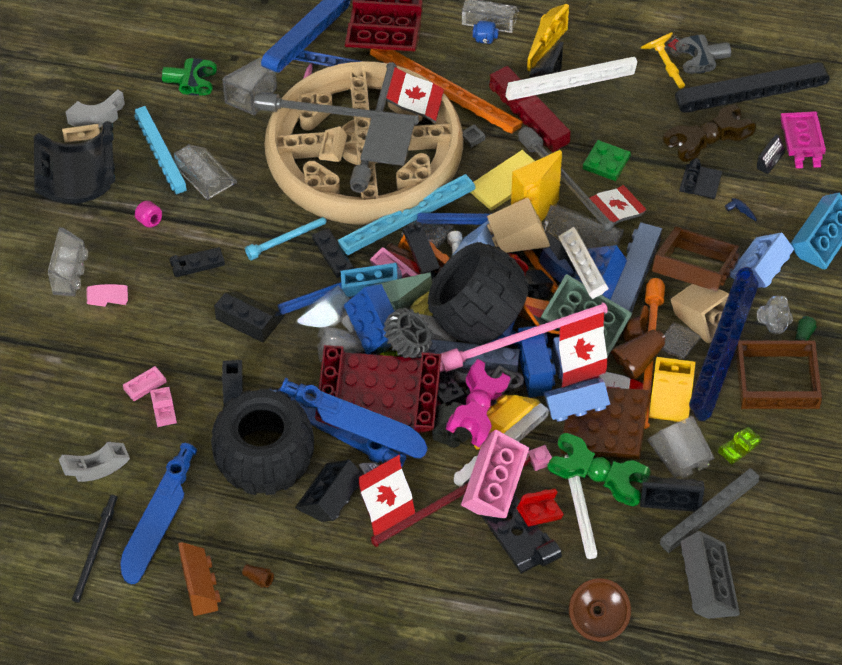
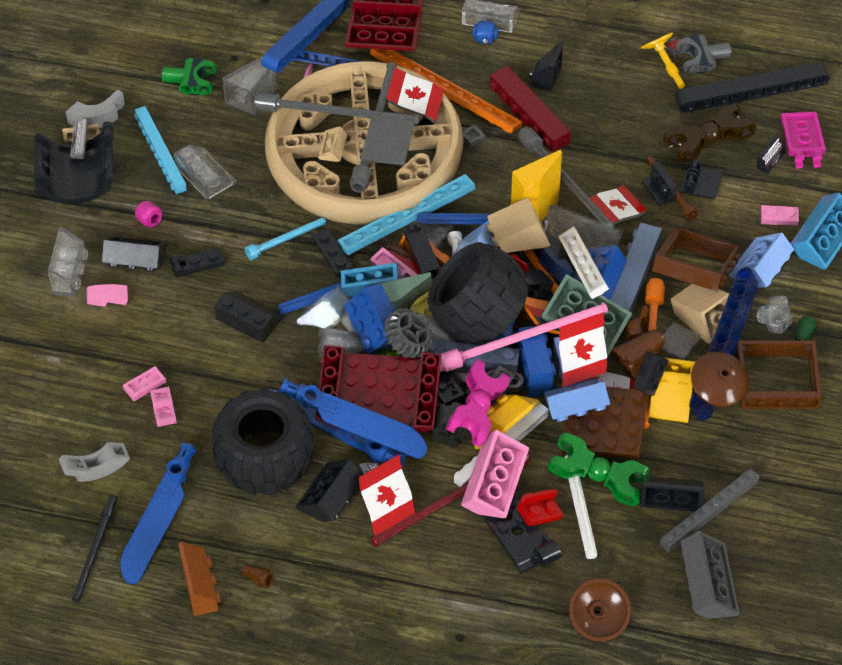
(79, 139): none -> light grey slope
(133, 253): none -> slope
(232, 379): black slope -> none
(496, 185): light yellow tile -> none
(539, 457): bright pink plate -> none
(550, 30): yellow wedge -> none
(571, 78): white plate -> none
(606, 160): green plate -> none
(650, 373): none -> black bracket
(660, 185): none -> black bracket
(682, 447): clear slope -> none
(688, 211): none -> reddish brown piece
(713, 386): none -> reddish brown dish
(740, 445): clear neon green slope -> none
(742, 207): dark blue bar -> none
(779, 215): none -> bright pink plate

